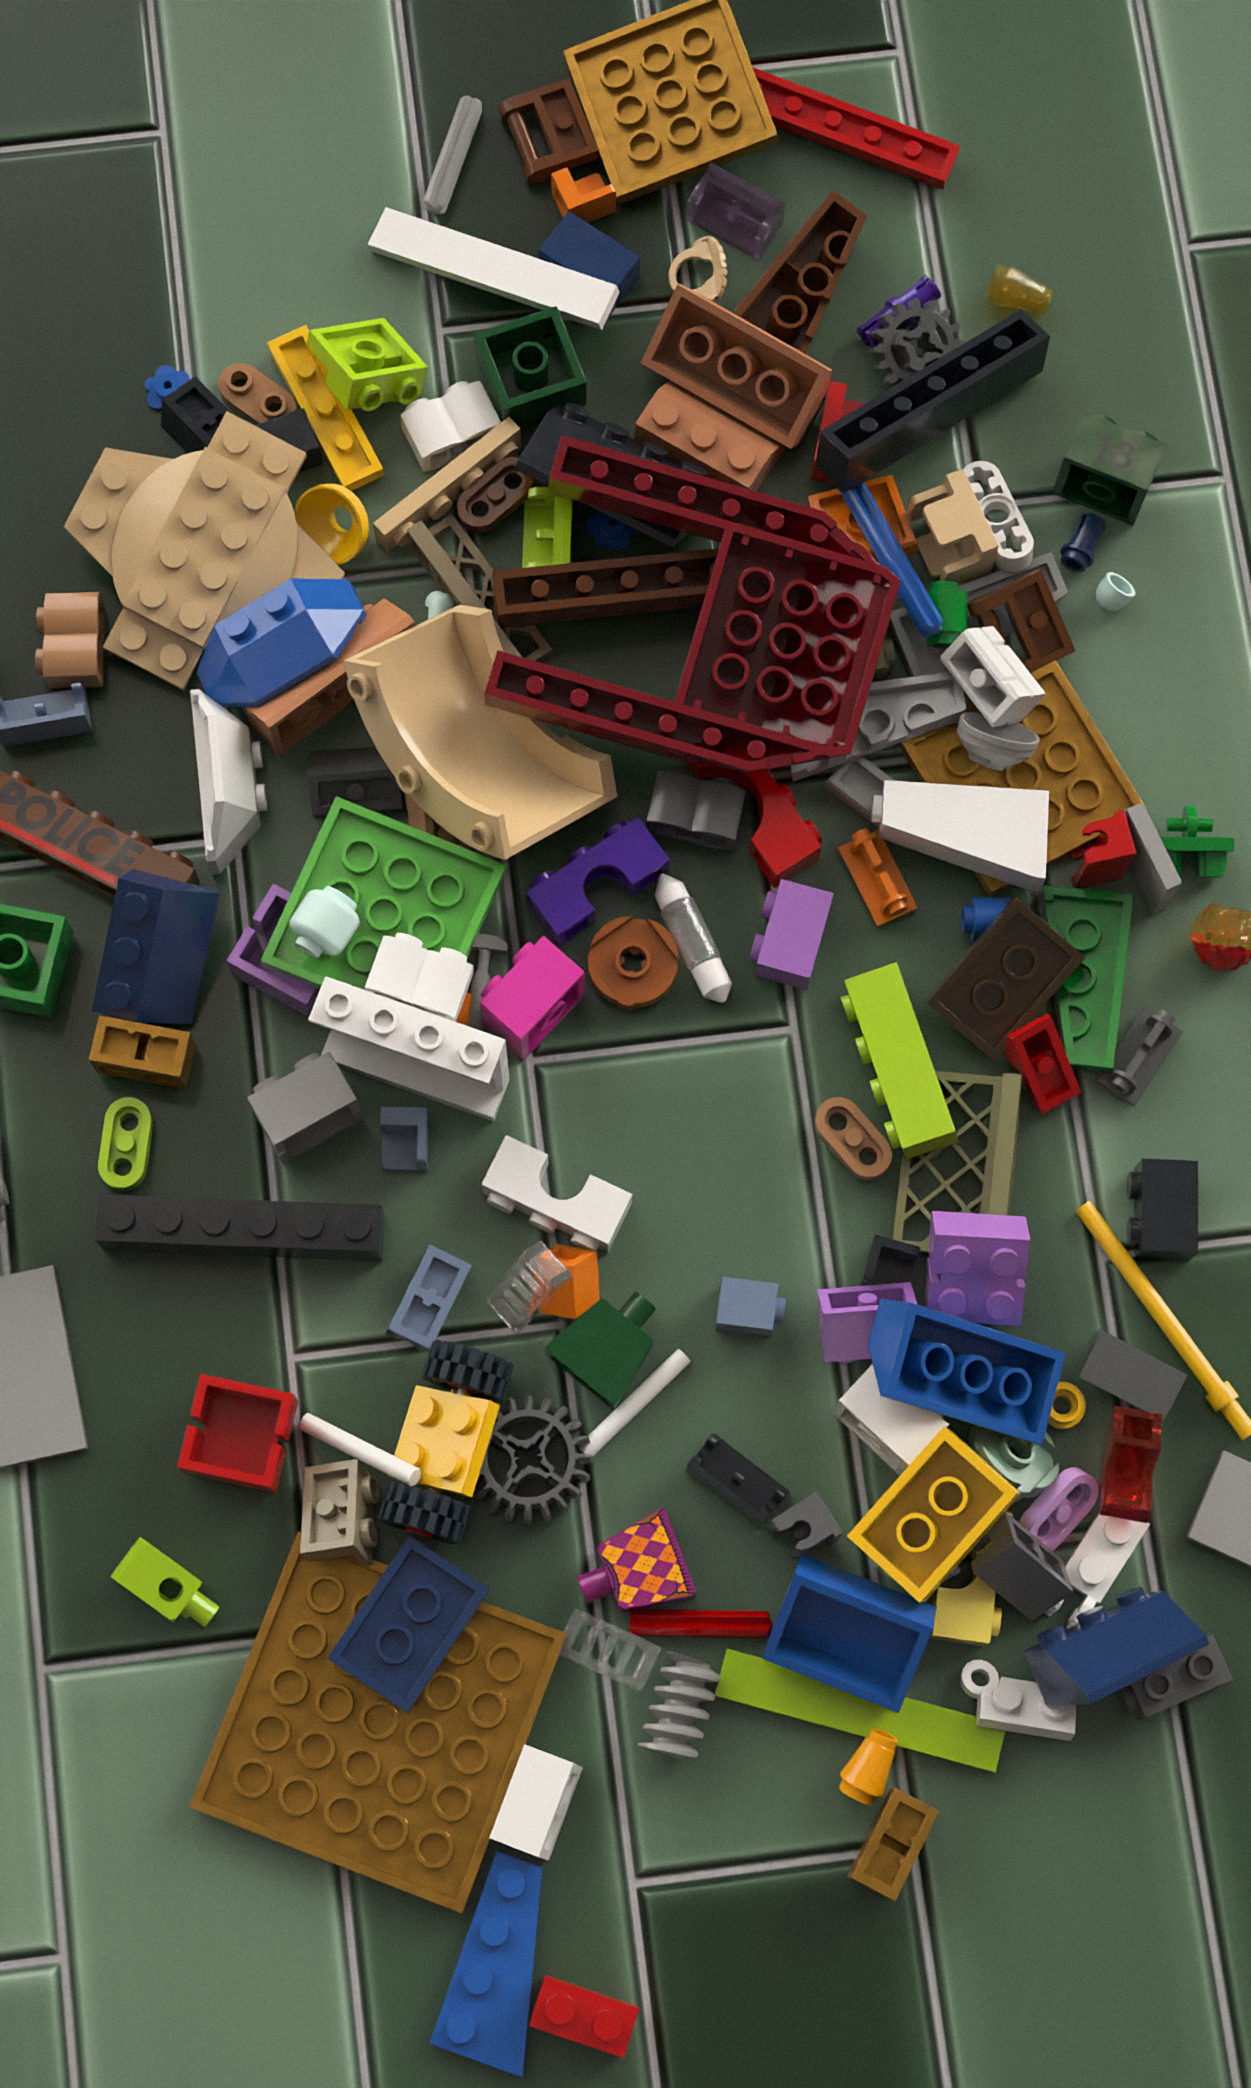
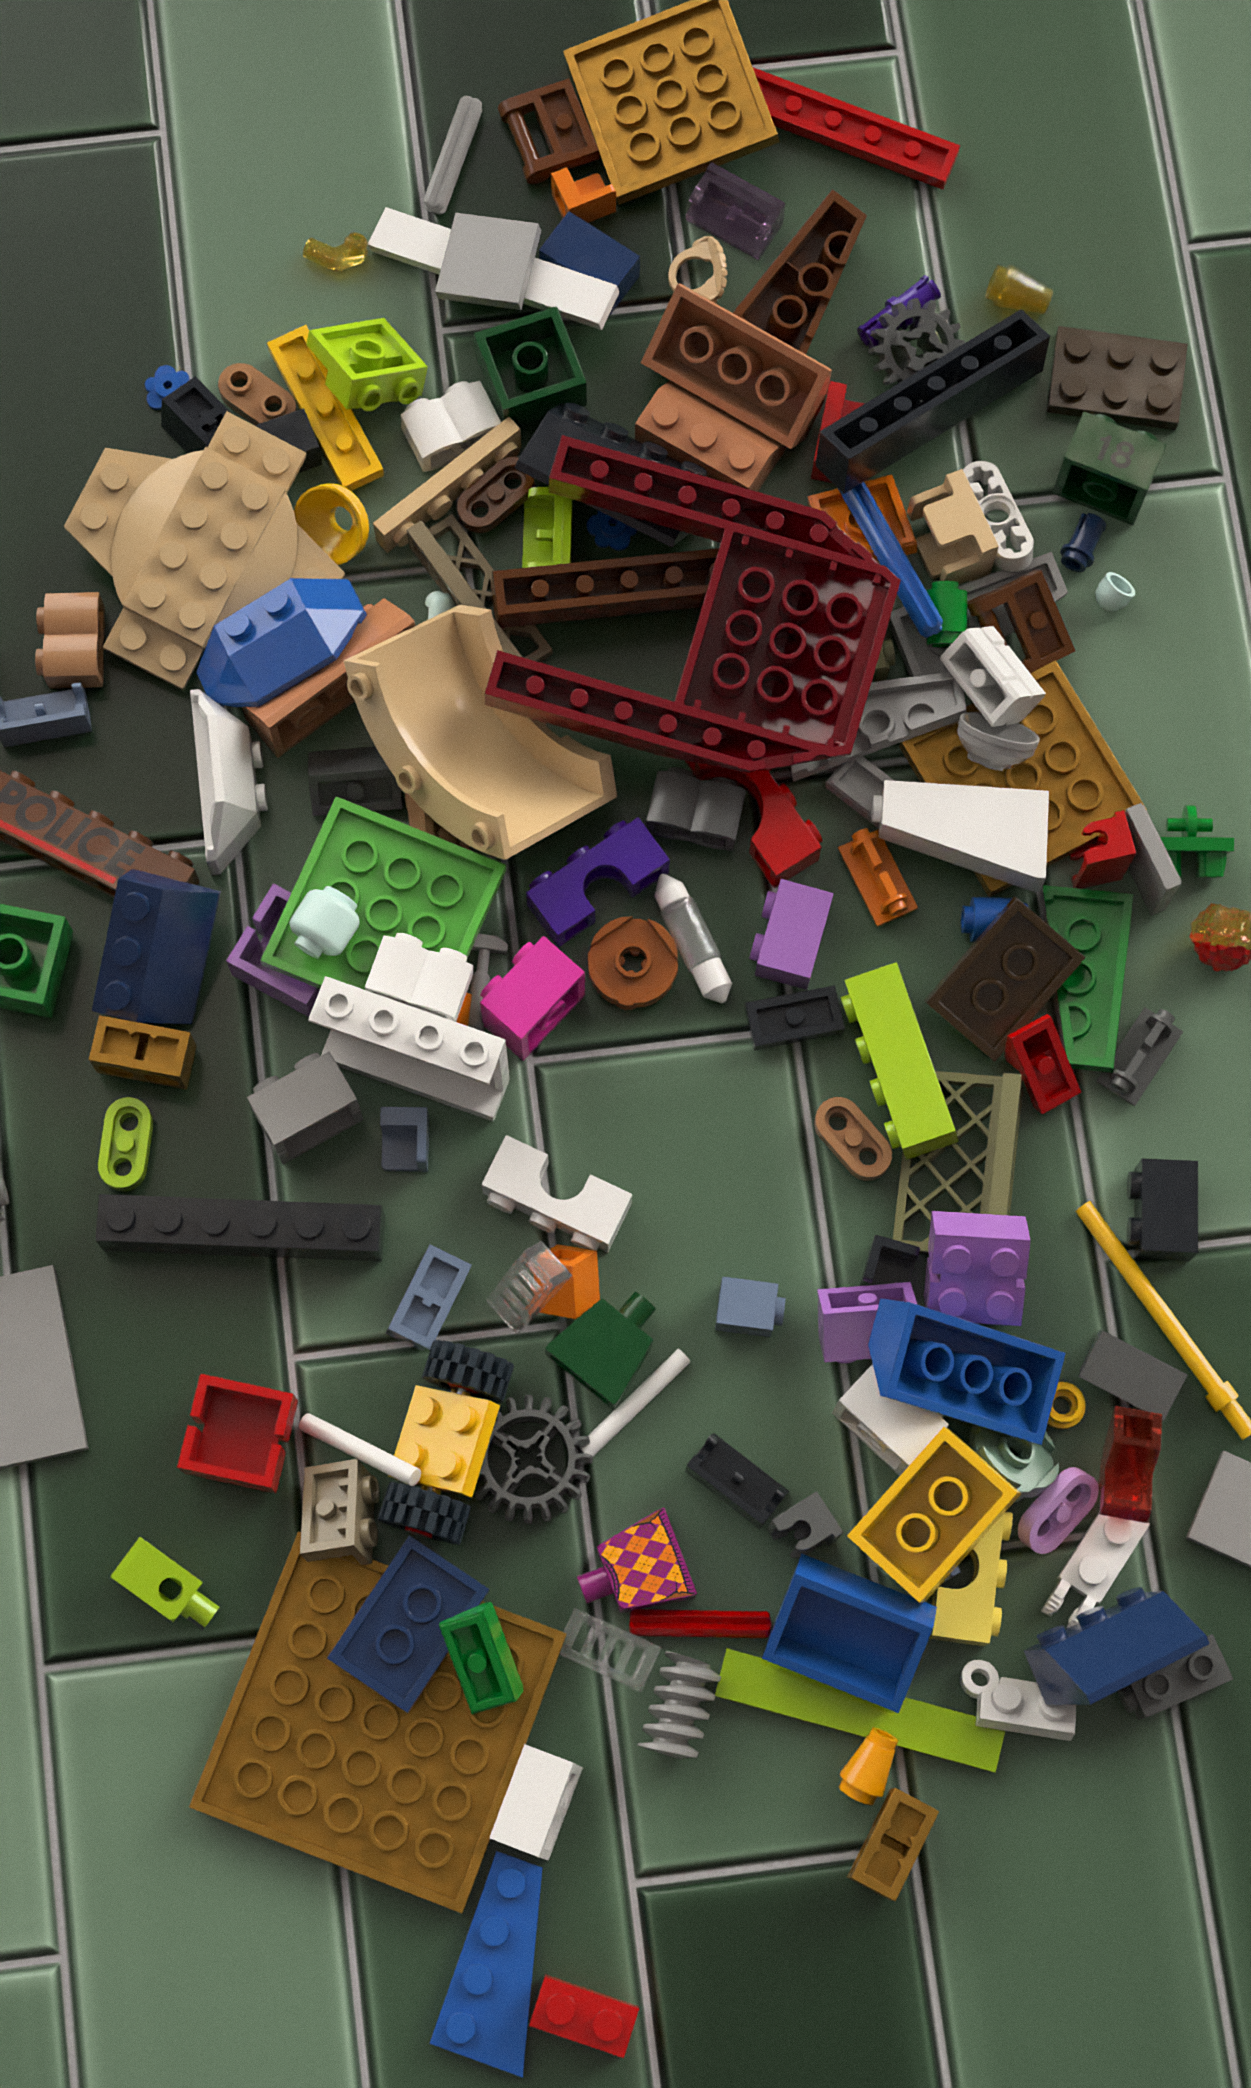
(340, 257): none -> clear yellow arm
(482, 1658): none -> green slope
(488, 261): none -> light grey tile
(794, 1017): none -> black plate
(1021, 1568): dark grey hinge -> none
(1117, 377): none -> dark brown plate

